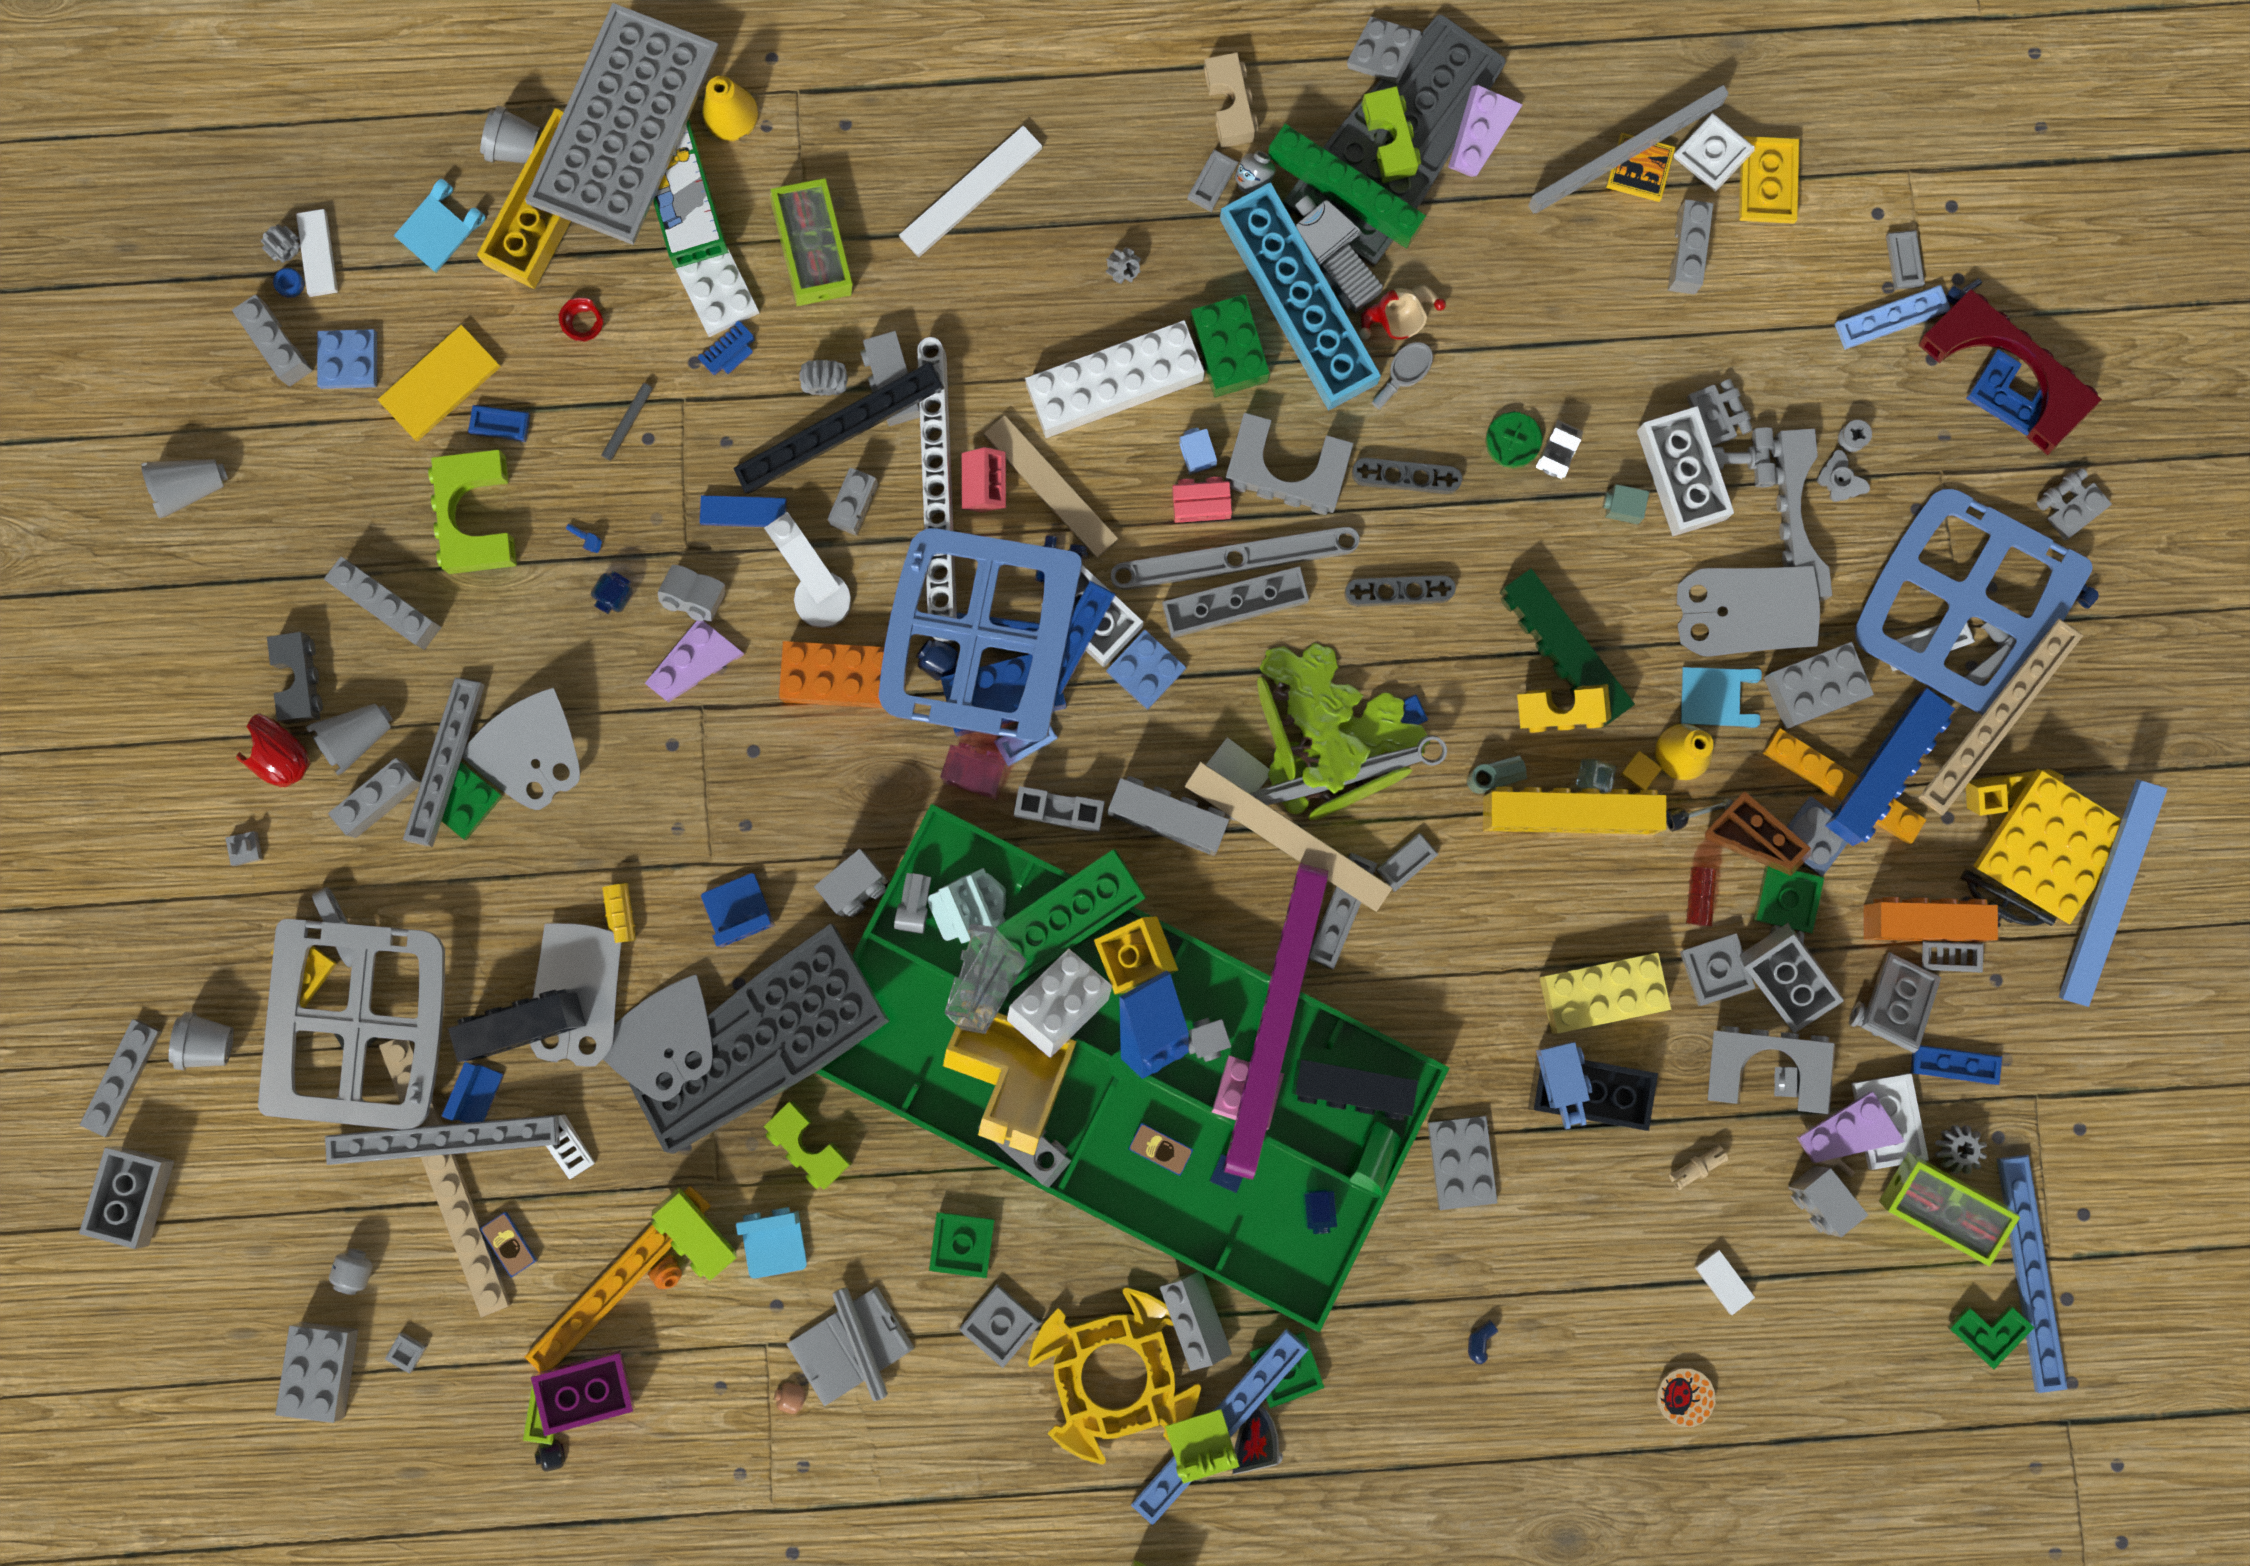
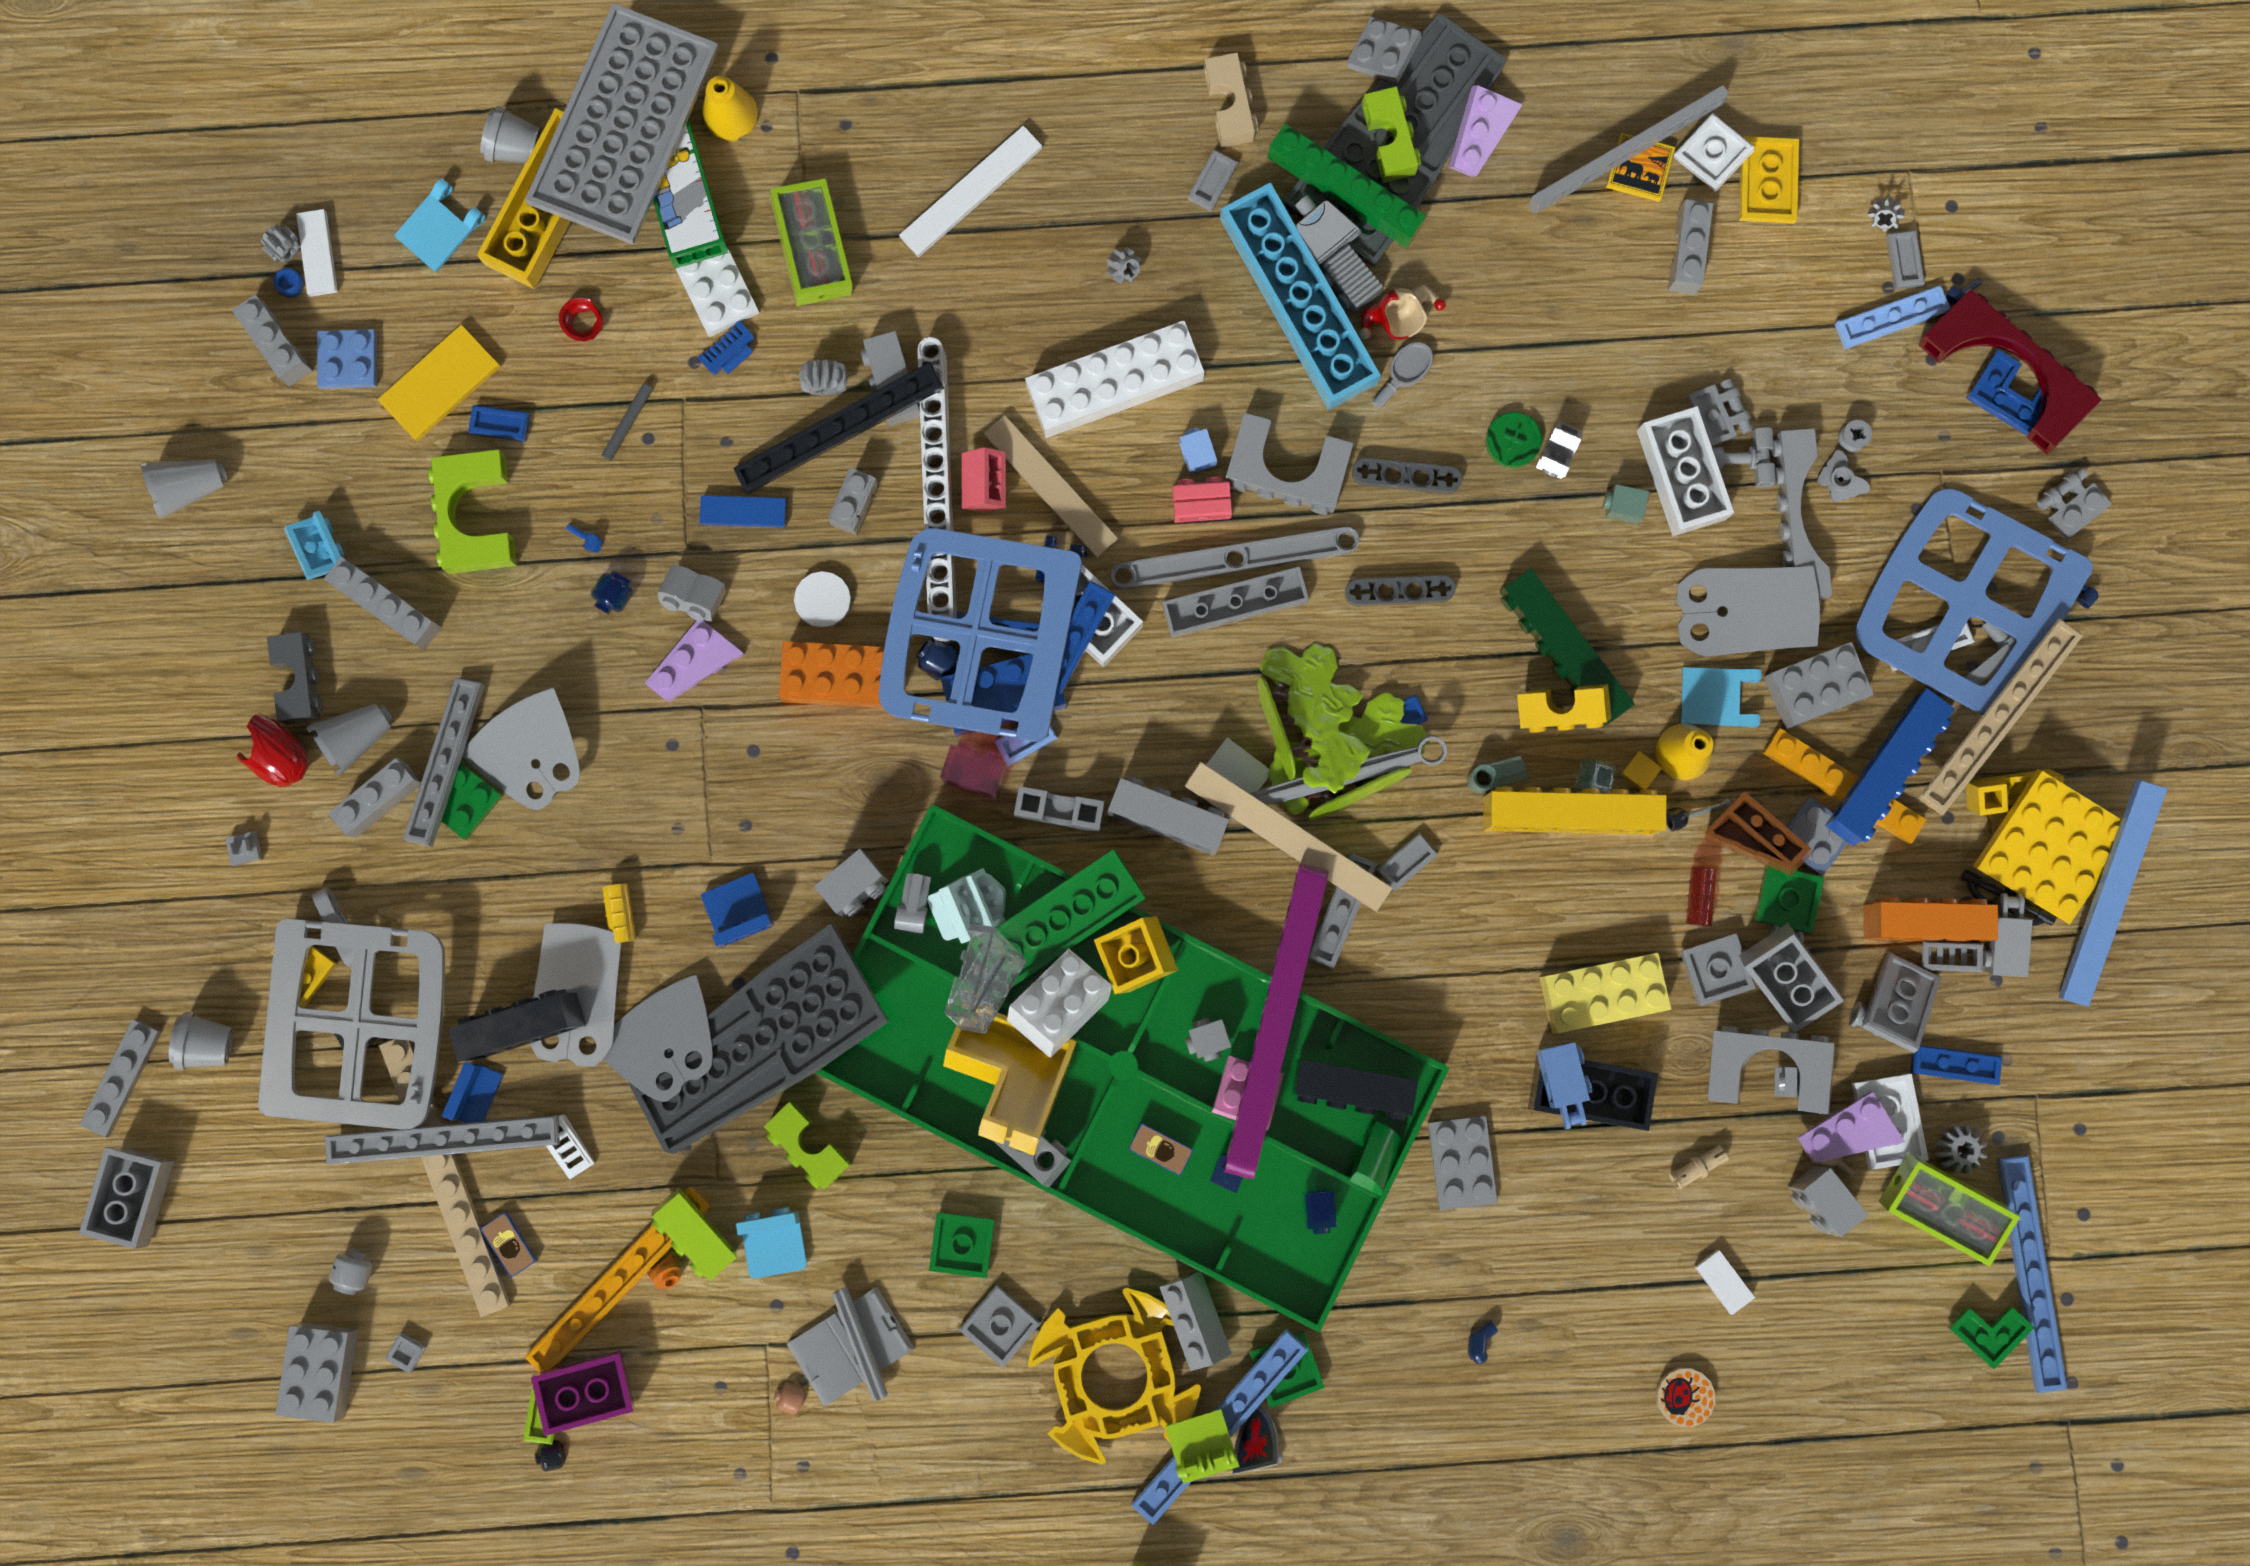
(314, 545): none -> medium azure bracket
(802, 558): white slope -> none
(1146, 669): medium blue plate -> none
(1152, 1026): blue slope -> none
(1229, 346): green brick -> none
(1254, 171): light grey head -> none
(1886, 212): none -> light grey gear
(2012, 950): none -> light grey brick

